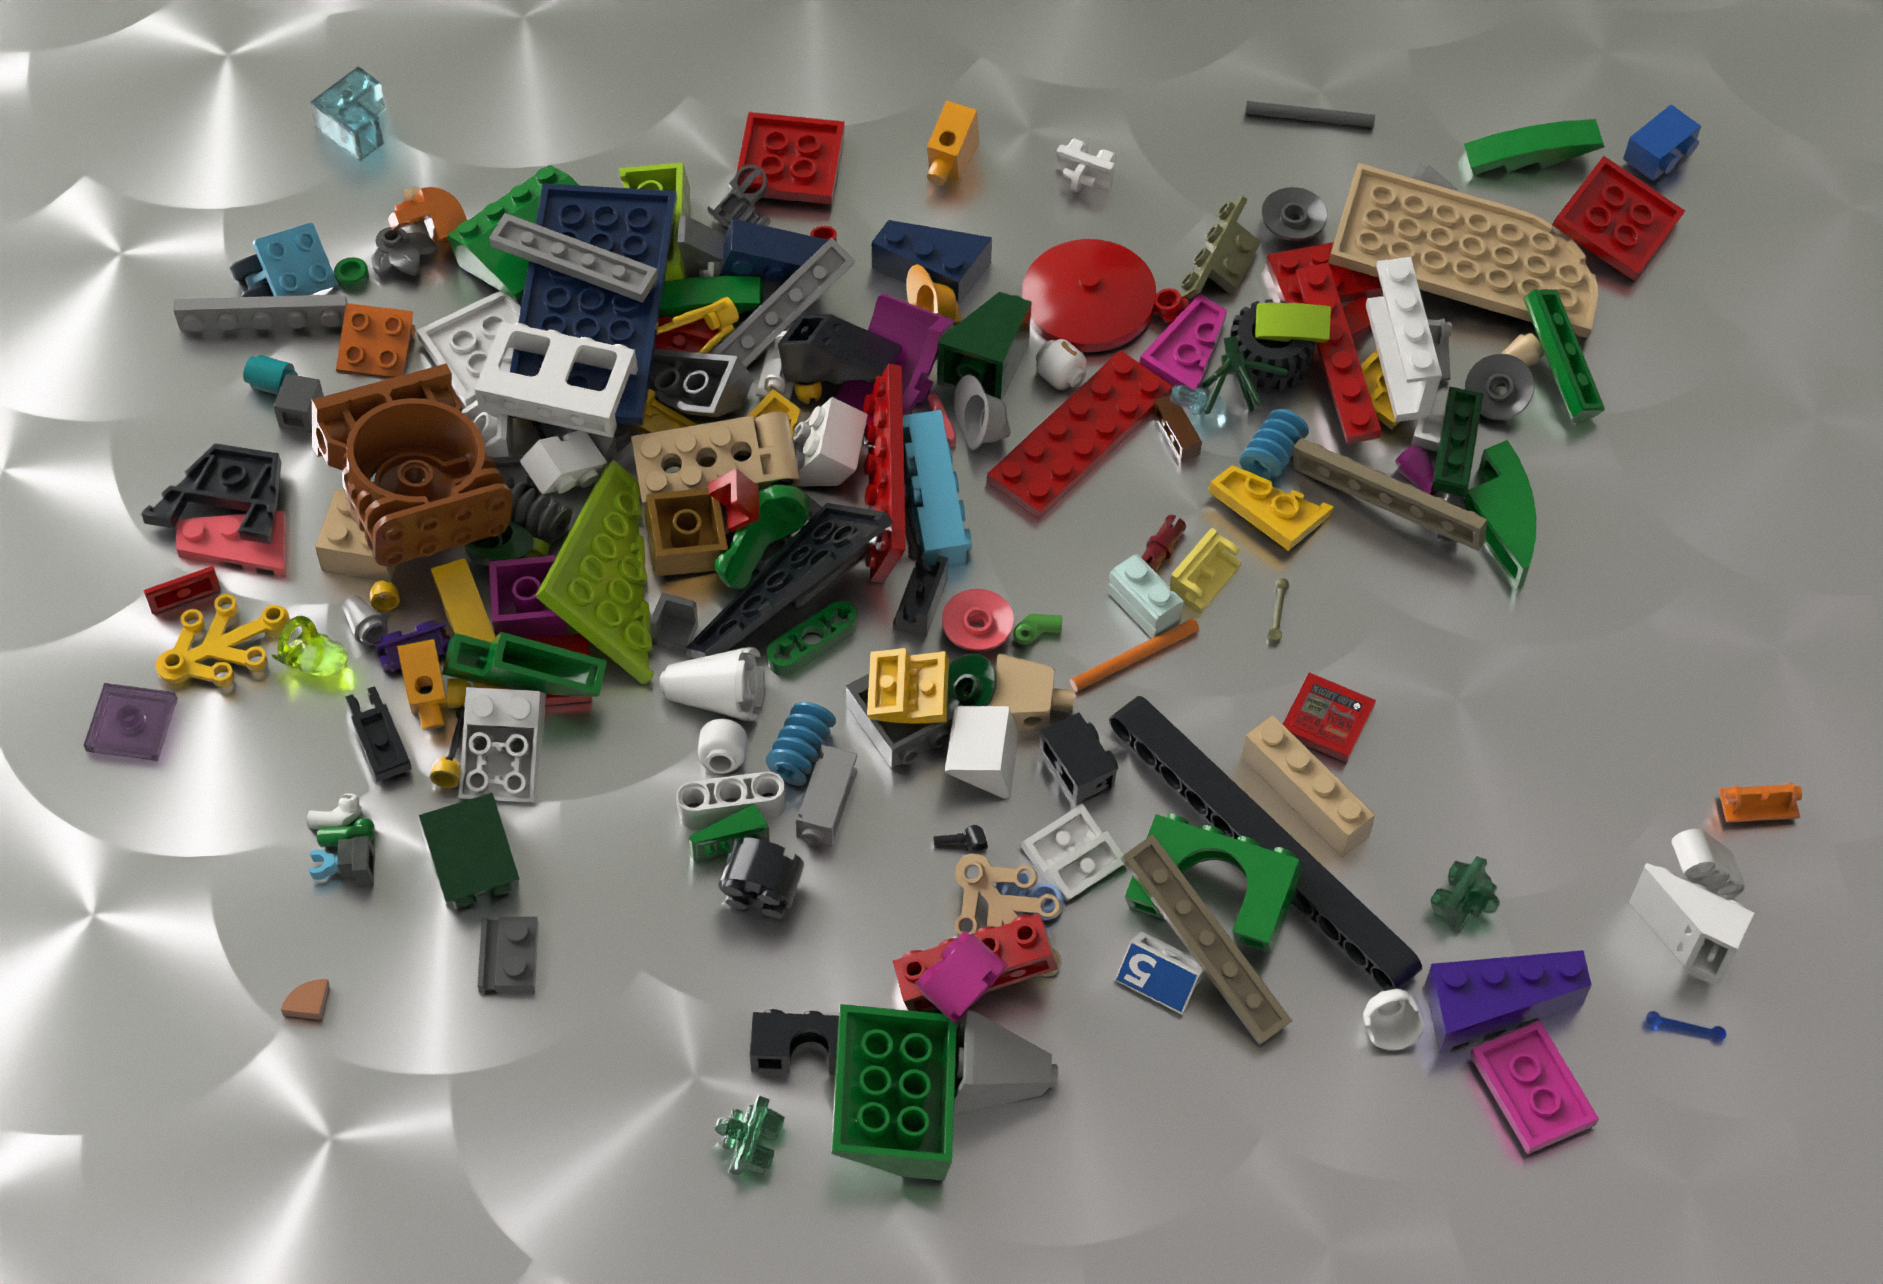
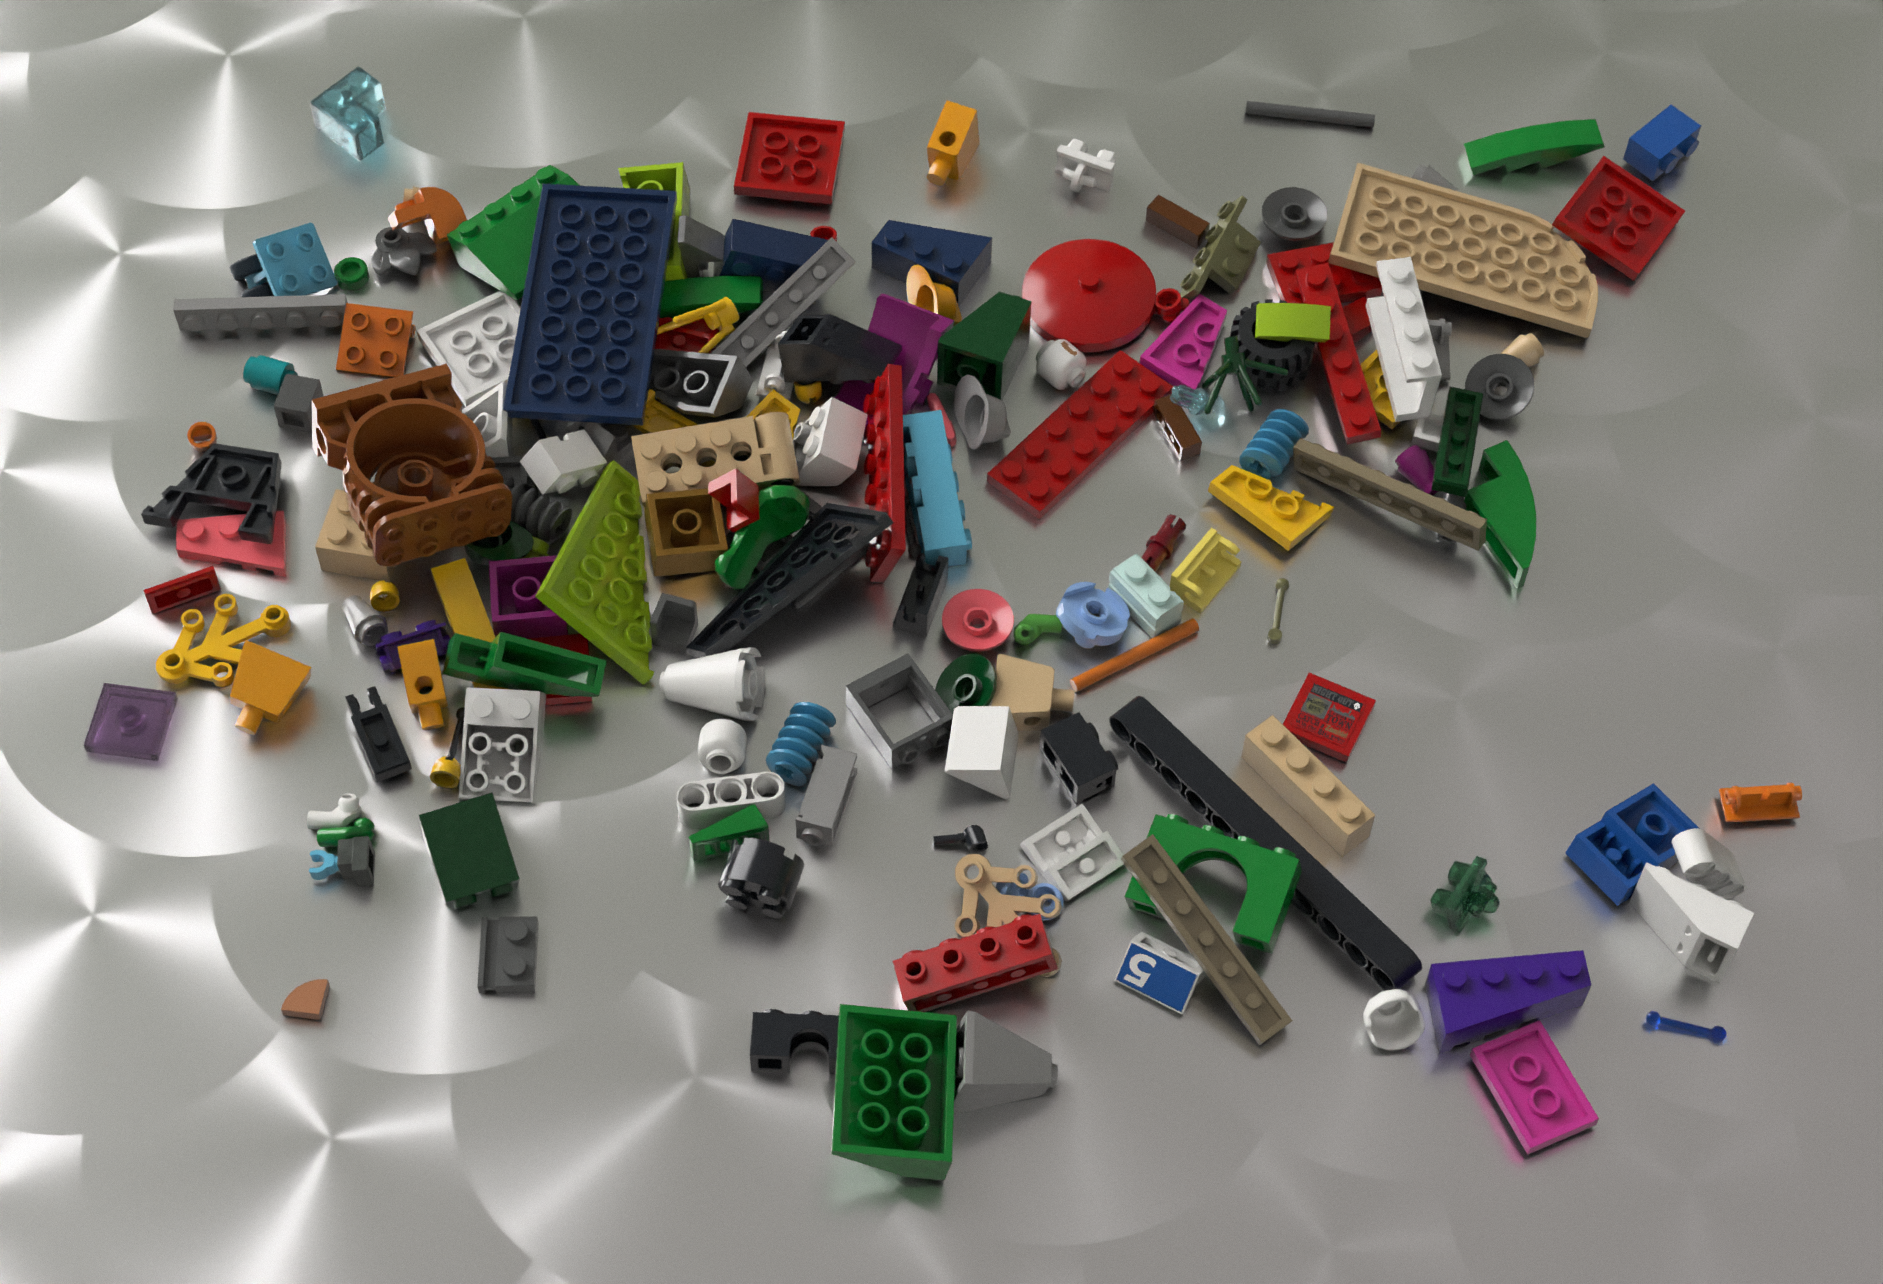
(199, 432): none -> orange hinge
(265, 686): none -> light orange torso
(311, 650): clear neon green piece -> none
(456, 692): yellow hinge -> none
(547, 395): white window -> none
(573, 257): light grey plate -> none
(739, 209): dark grey piece -> none
(756, 1121): clear green hips -> none
(807, 652): green beam -> none
(908, 687): yellow slope -> none
(963, 976): dark pink brick -> none
(1088, 628): none -> light blue plate
(1177, 221): none -> reddish brown piece
(1564, 354): green brick -> none
(1626, 839): none -> blue slope

